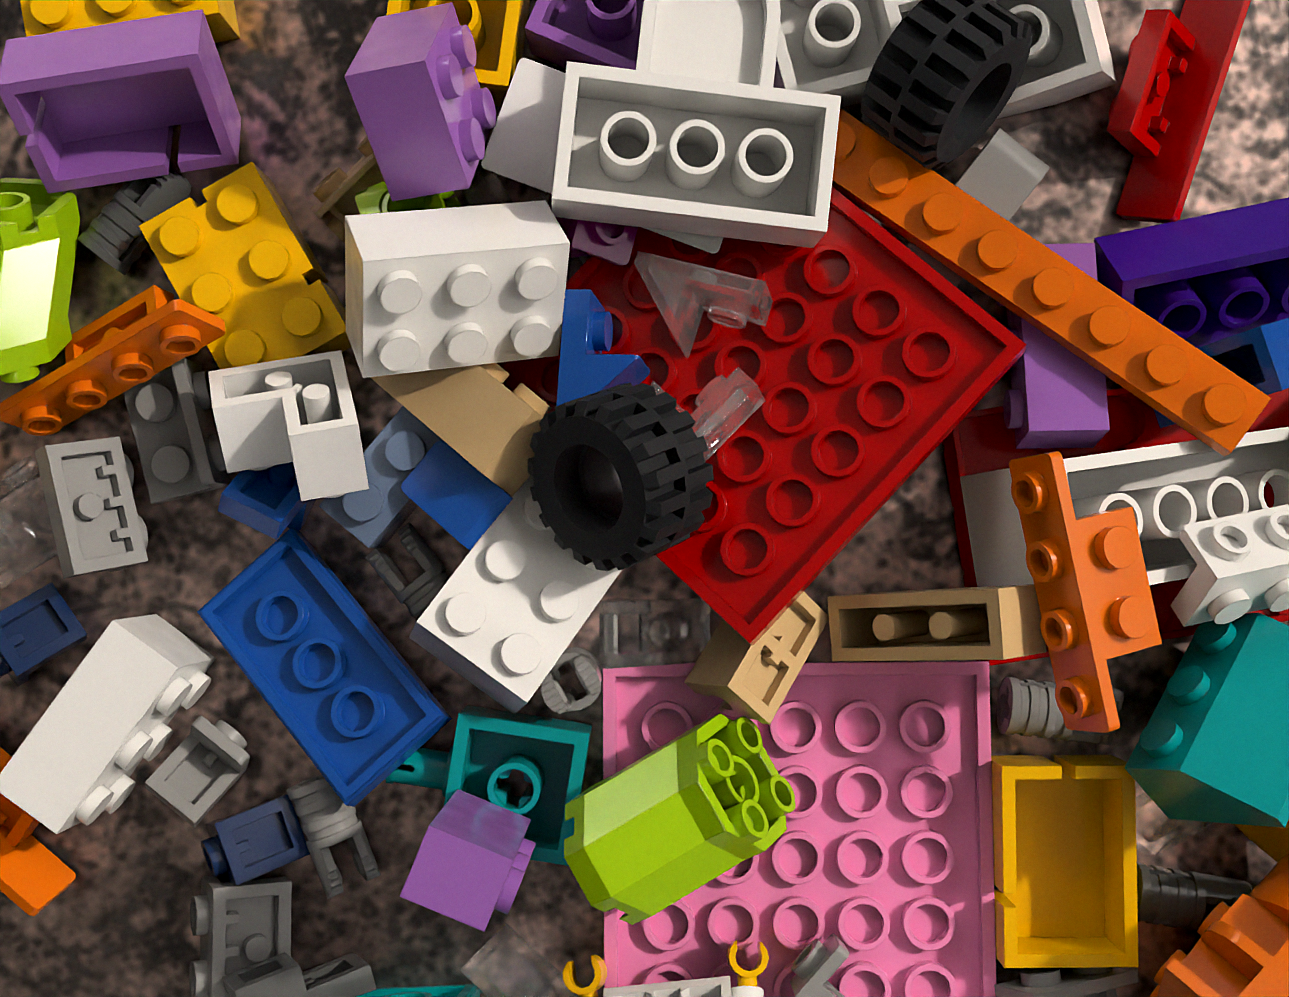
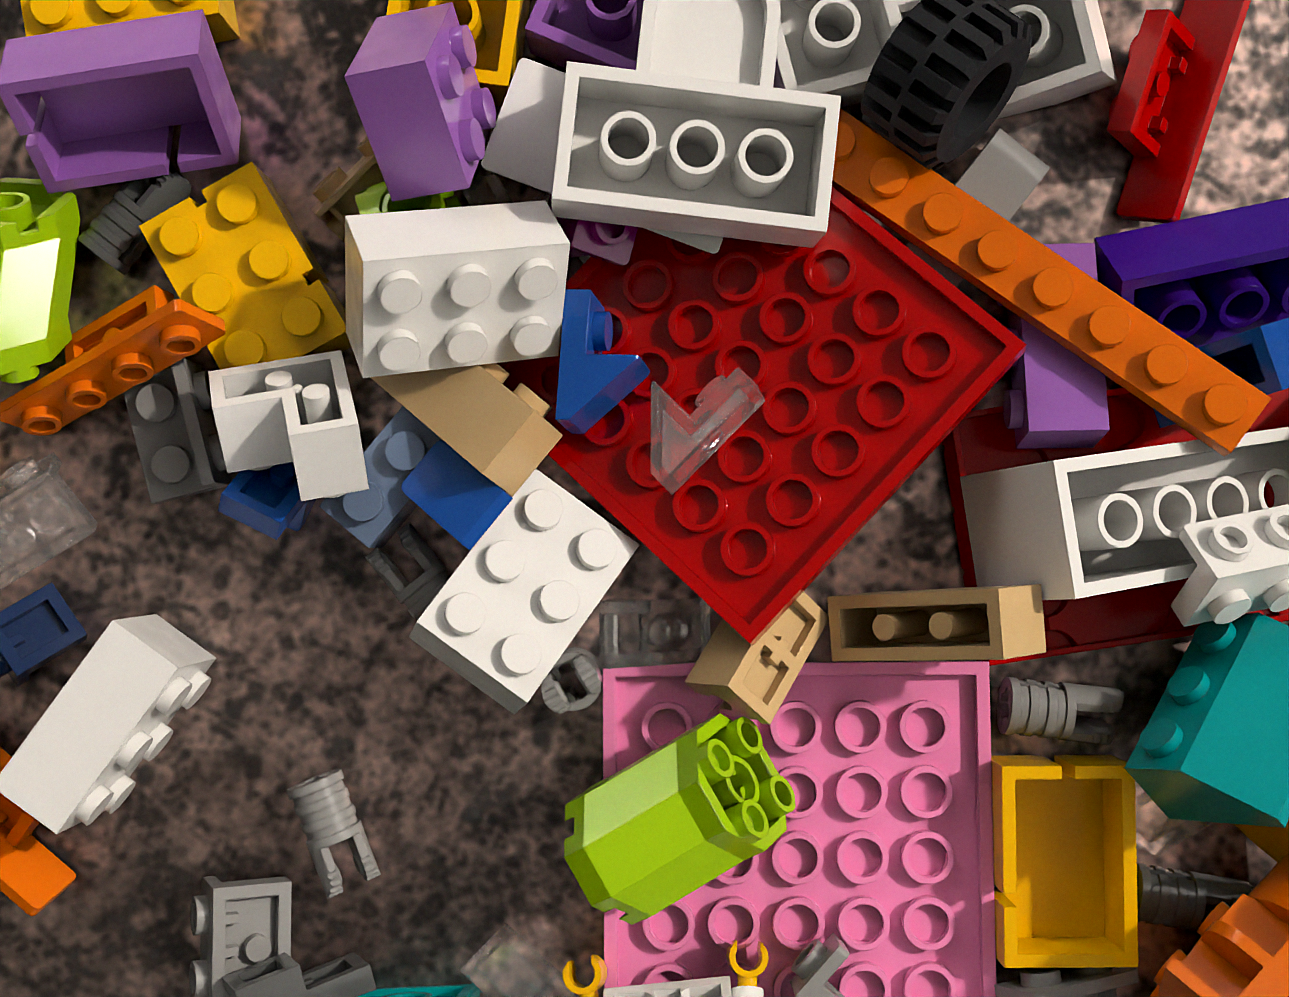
(92, 506): light grey bracket -> none
(200, 770): light grey bracket -> none
(254, 841): dark blue bracket -> none
(323, 667): blue tile -> none
(470, 861): medium lavender brick -> none
(488, 749): teal brick -> none
(620, 475): black tyre -> none
(688, 289): clear slope -> none
(1087, 589): orange bracket -> none

